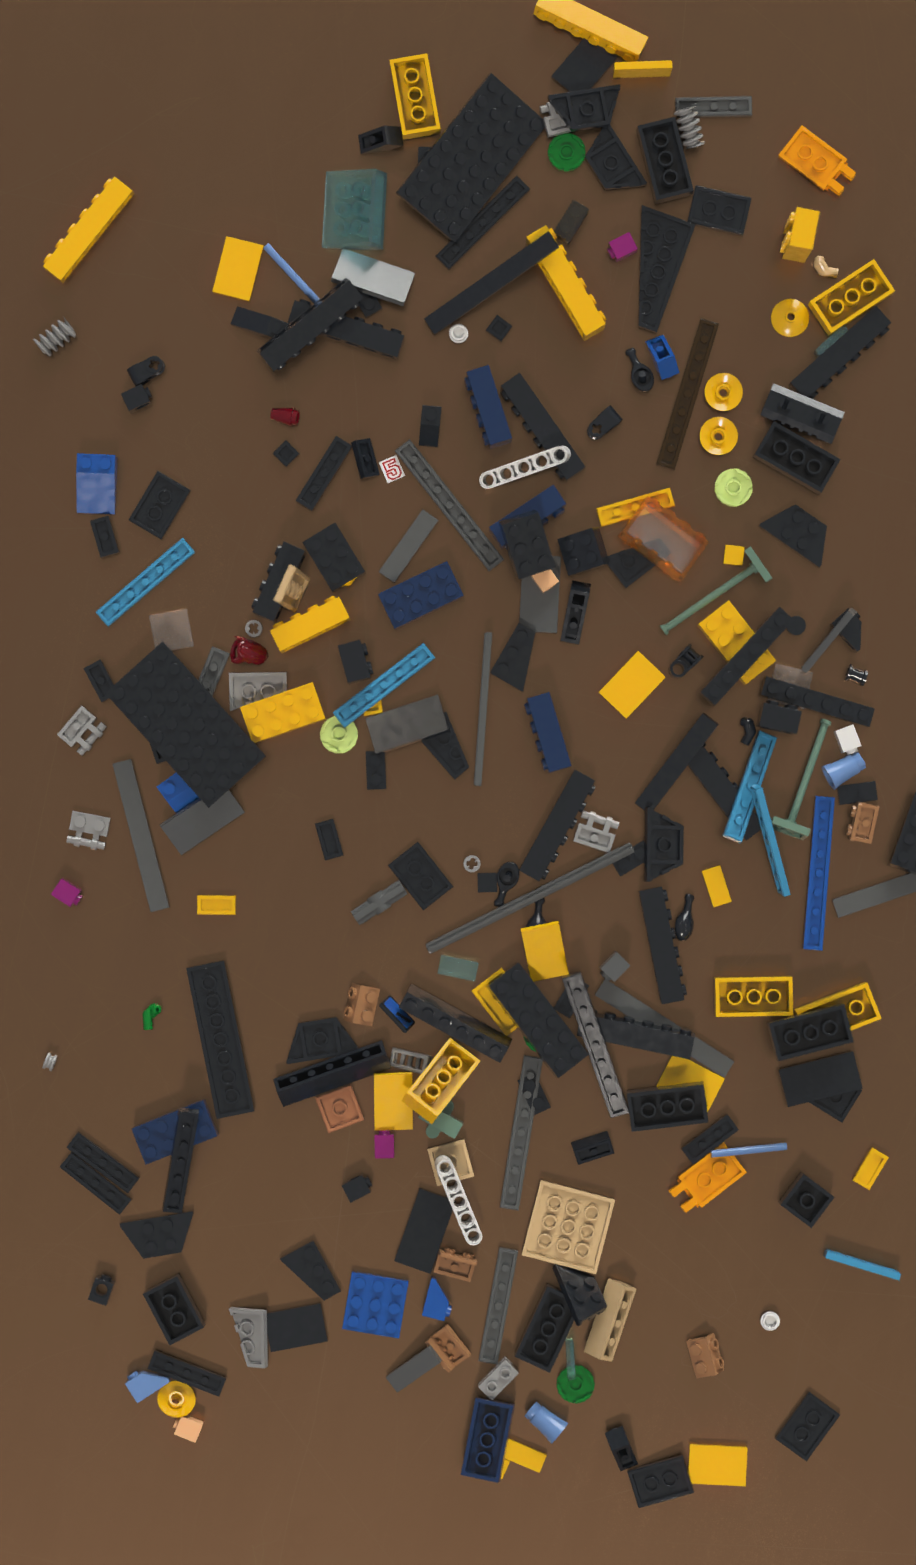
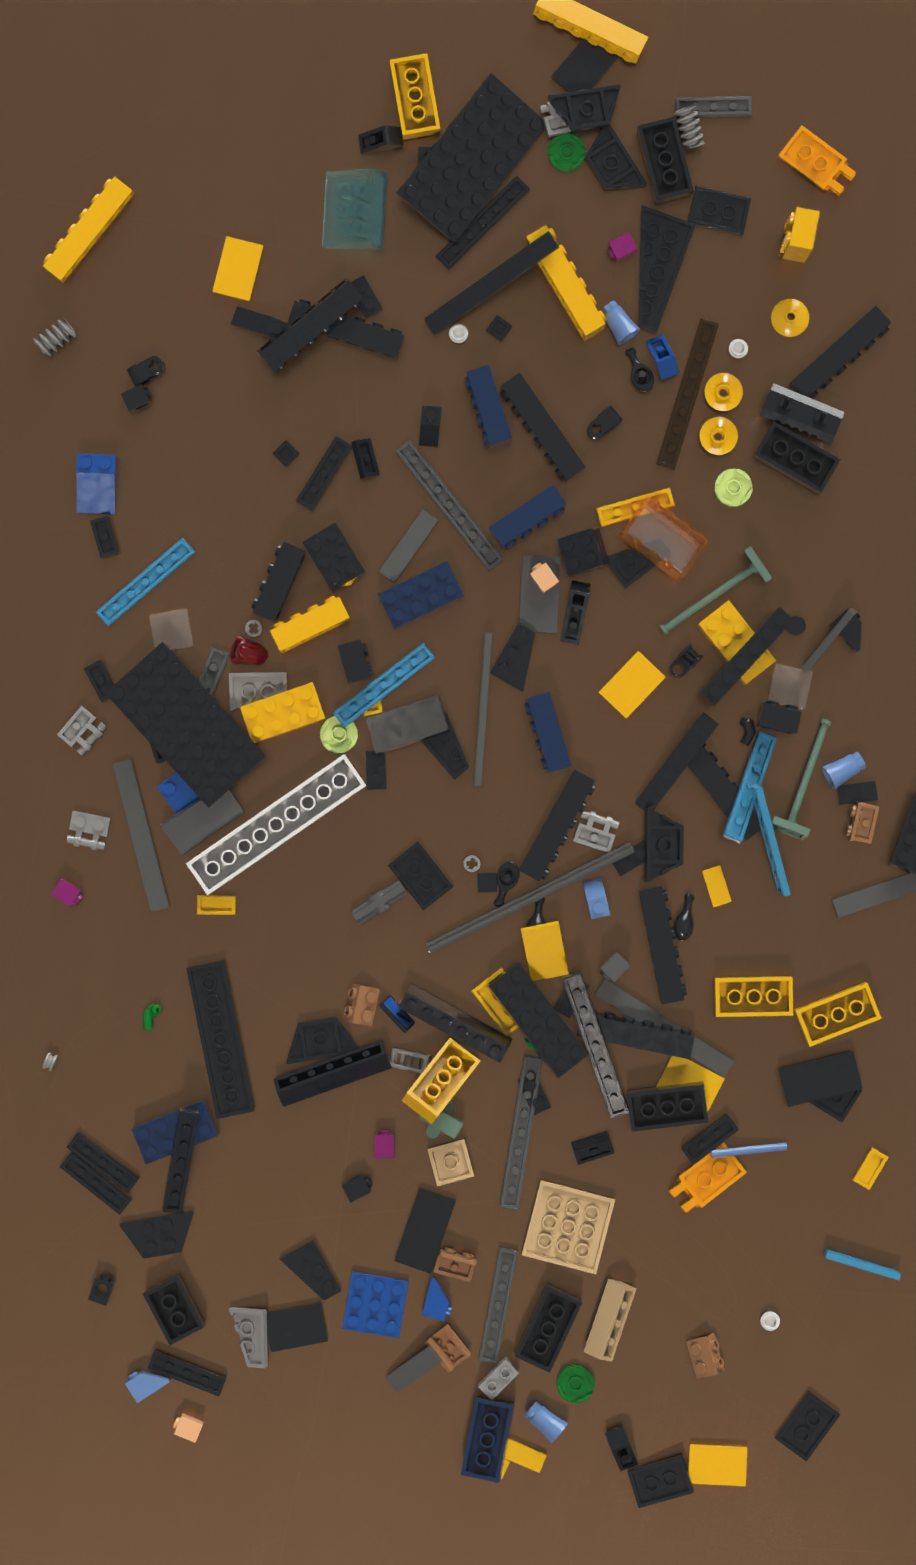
(159, 505): black tile -> none
(176, 1391): yellow dish -> none
(276, 824): none -> white brick
(287, 416): dark red cone -> none
(291, 273): medium blue bar -> none
(292, 588): tan tile -> none
(329, 839): black tile -> none
(339, 1108): nougat tile -> none
(373, 276): tile -> none
(389, 1110): yellow tile -> none
(391, 469): white sticker -> none
(454, 1192): white beam -> none
(458, 968): clear light blue tile -> none
(515, 467): white beam -> none
(526, 544): black brick -> none
(570, 1357): clear light blue tile -> none
(571, 222): clear smoke brick -> none
(580, 1293): black wing -> none
(596, 898): none -> medium blue slope
(619, 322): none -> medium blue plant
(642, 69): yellow tile -> none
(733, 555): yellow tile -> none
(738, 348): none -> white plate
(799, 532): black wing -> none
(806, 1200): black brick -> none
(810, 1032): black brick -> none
(817, 701): black plate -> none
(818, 873): blue plate -> none
(823, 269): tan arm -> none
(830, 341): clear light blue tile -> none
(847, 739): white brick -> none
(851, 297): yellow brick -> none
(856, 675): black bush -> none

